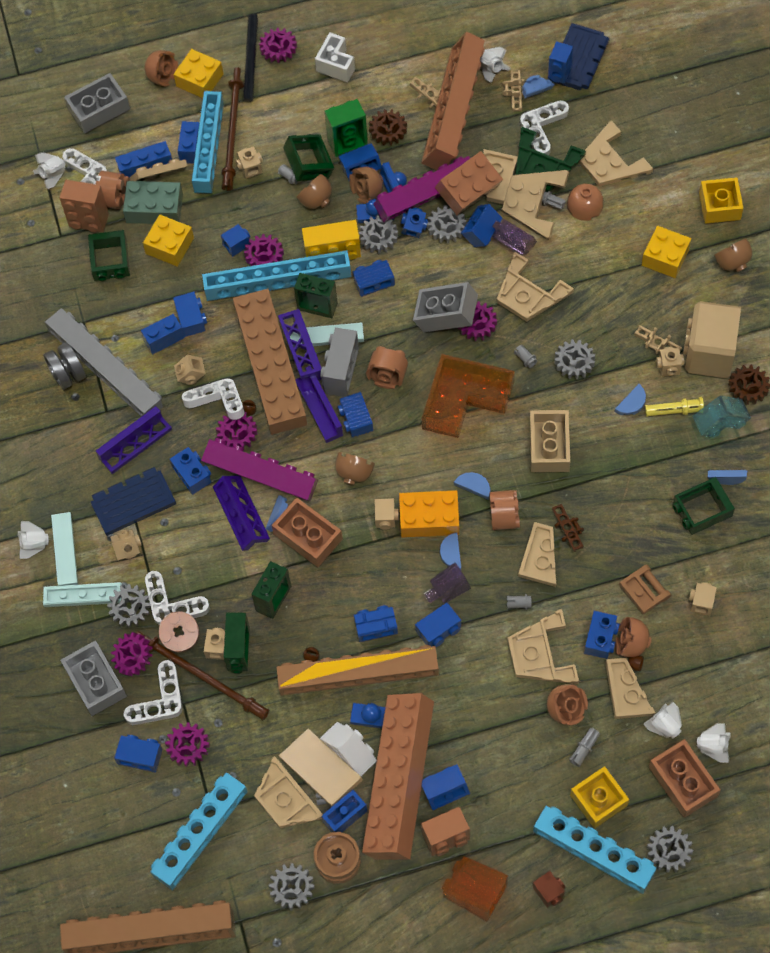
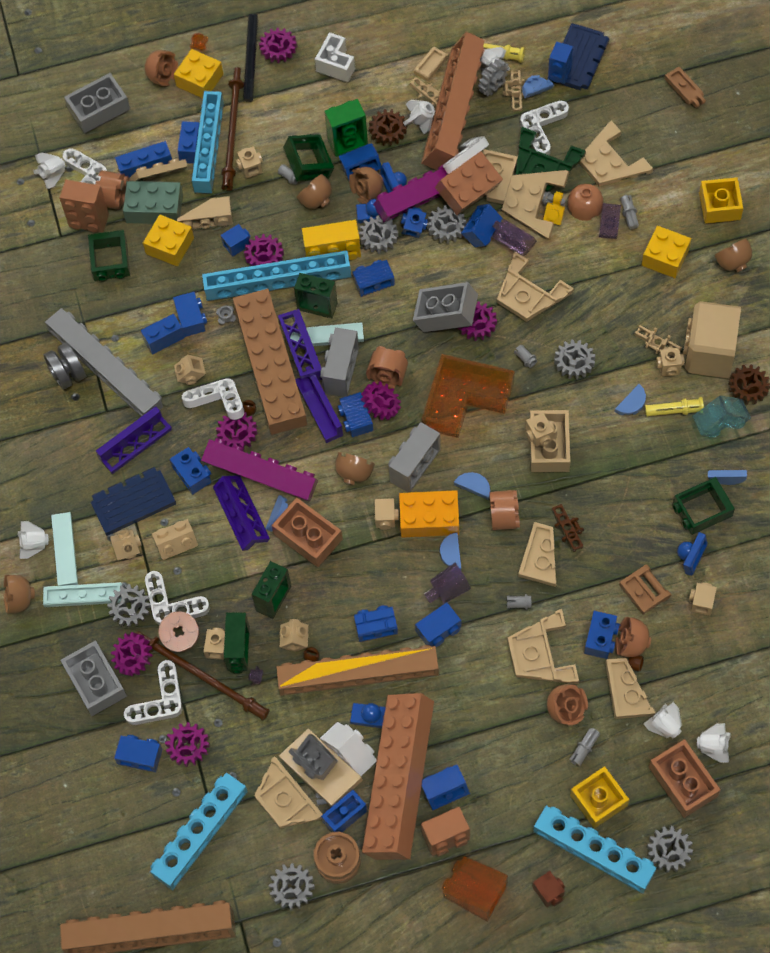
(17, 593): none -> medium nougat cylinder
(175, 539): none -> tan bracket
(198, 37): none -> clear orange plate
(209, 214): none -> tan slope
(225, 310): none -> light grey plate
(255, 676): none -> clear purple plate
(294, 635): none -> tan brick
(313, 758): none -> flat silver bracket
(381, 400): none -> magenta gear
(414, 457): none -> light grey brick
(421, 114): none -> white brick
(430, 64): none -> tan tile
(468, 150): none -> white beam
(493, 77): none -> light grey gear
(508, 55): none -> light yellow pin
(539, 430): none -> tan brick
(554, 211): none -> yellow plate
(610, 221): none -> plate
(629, 211): none -> light grey axle
(685, 87): none -> medium nougat hinge
(692, 553): none -> blue tile

